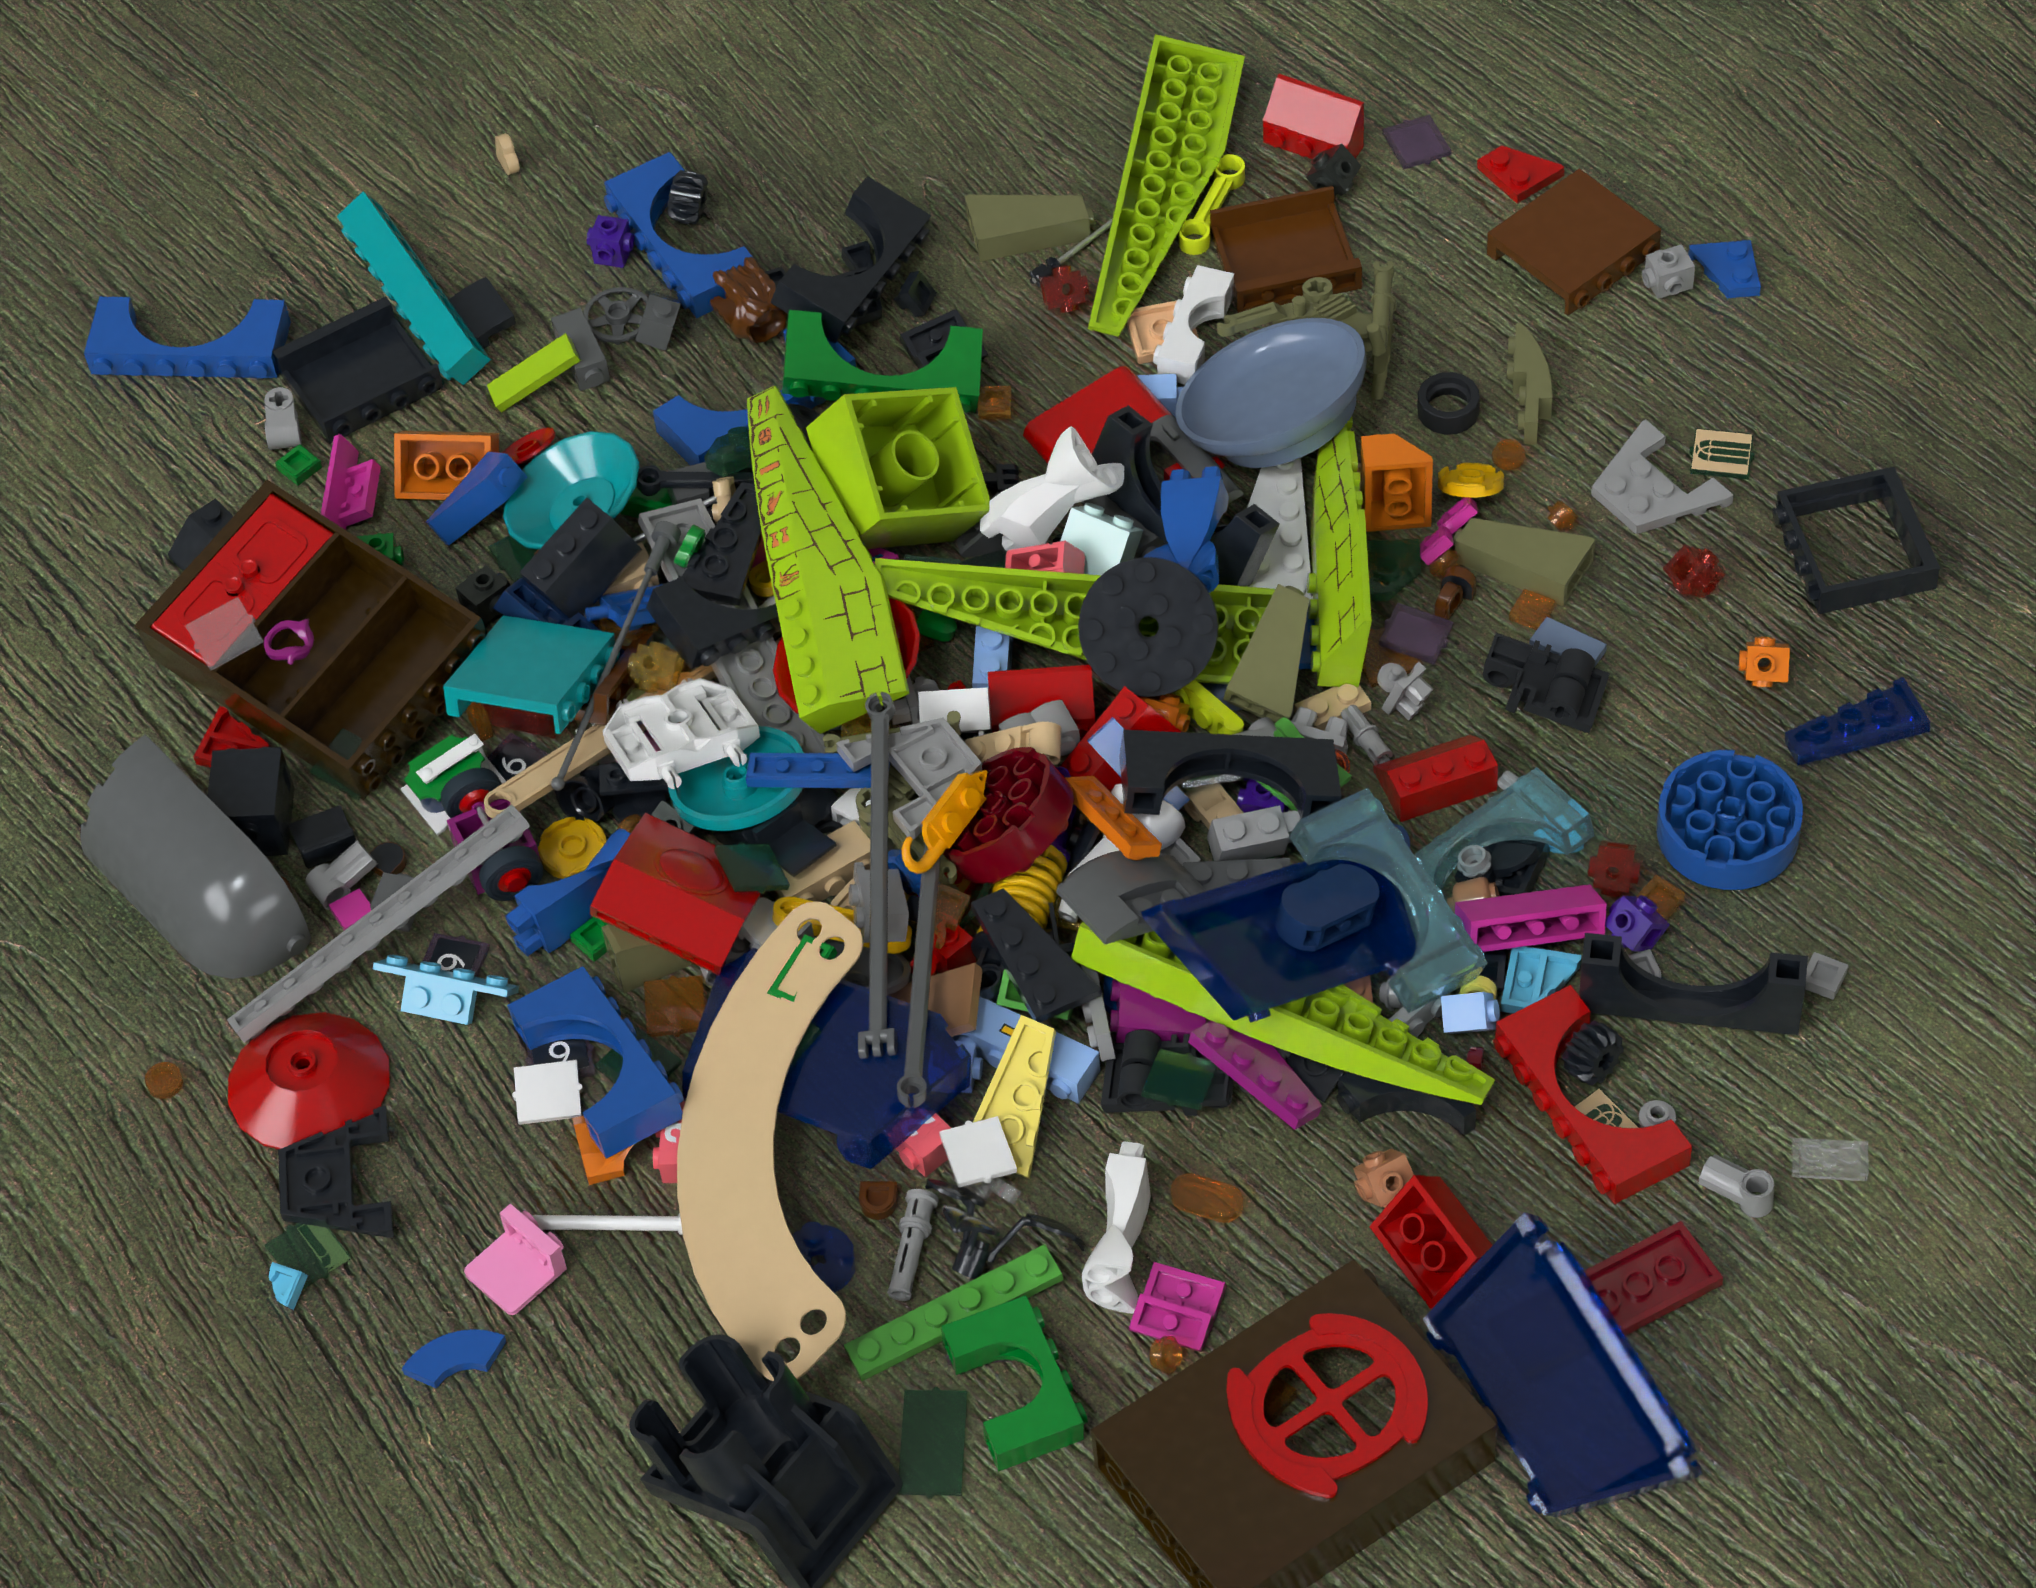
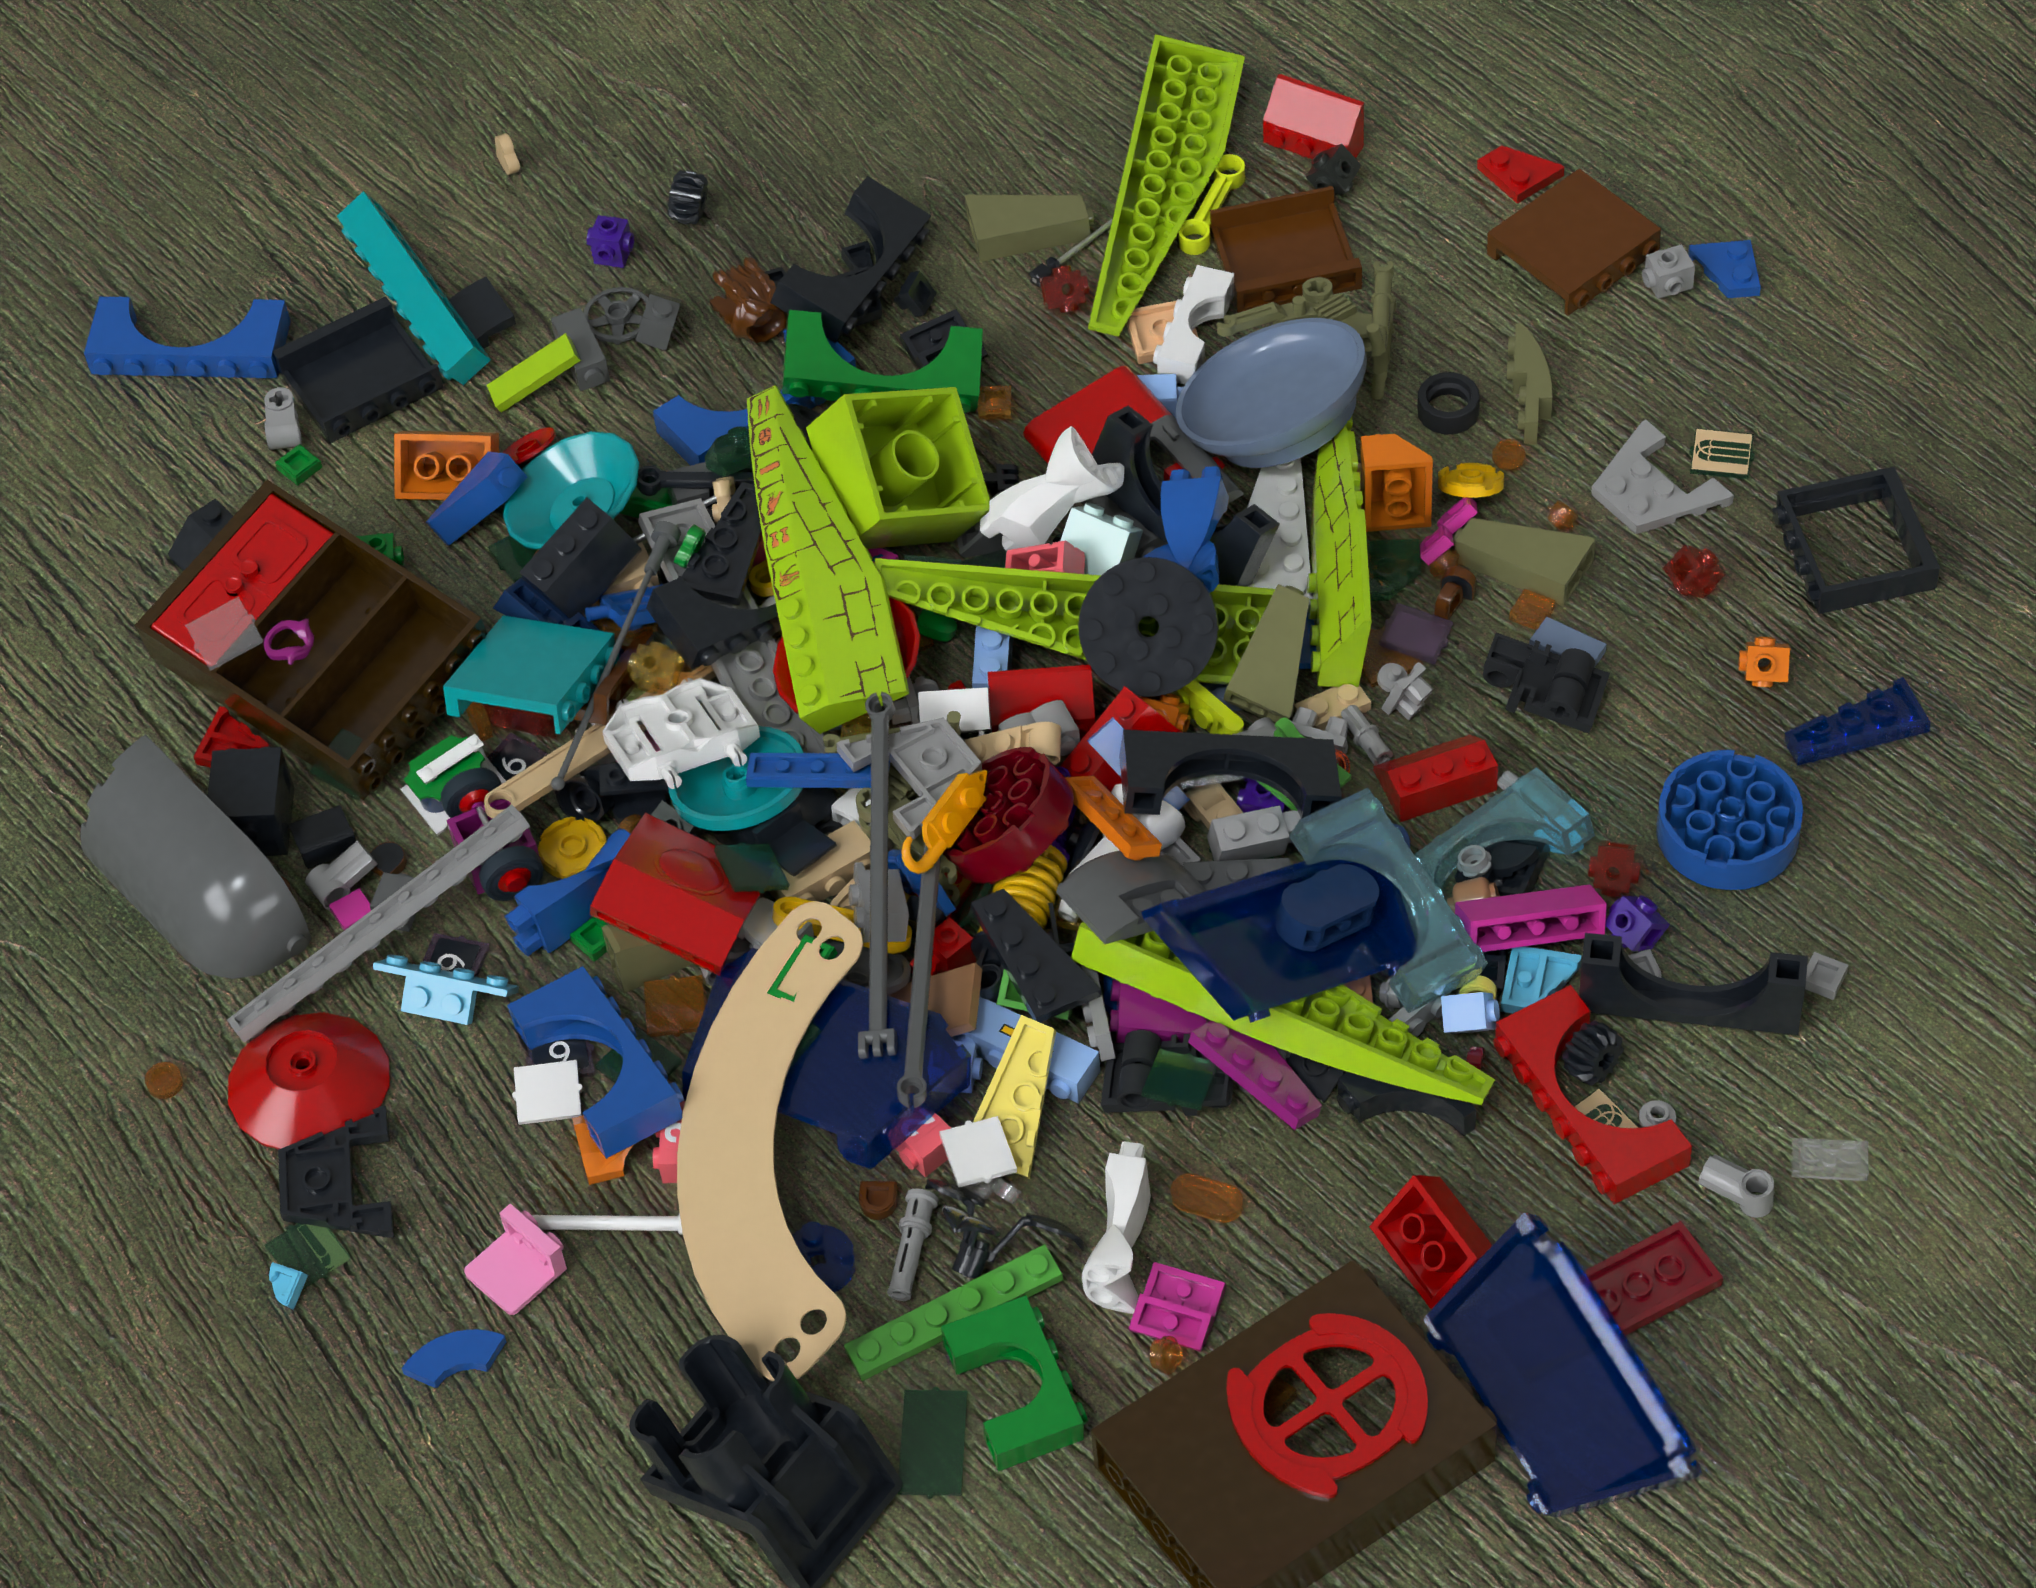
(349, 487): dark pink bracket -> none
(481, 592): pearl dark grey brick -> none
(641, 199): blue arch -> none
(949, 911): clear orange plate -> none
(1382, 1176): nougat brick -> none
(1416, 142): clear purple piece -> none
(1664, 895): clear orange plate -> none

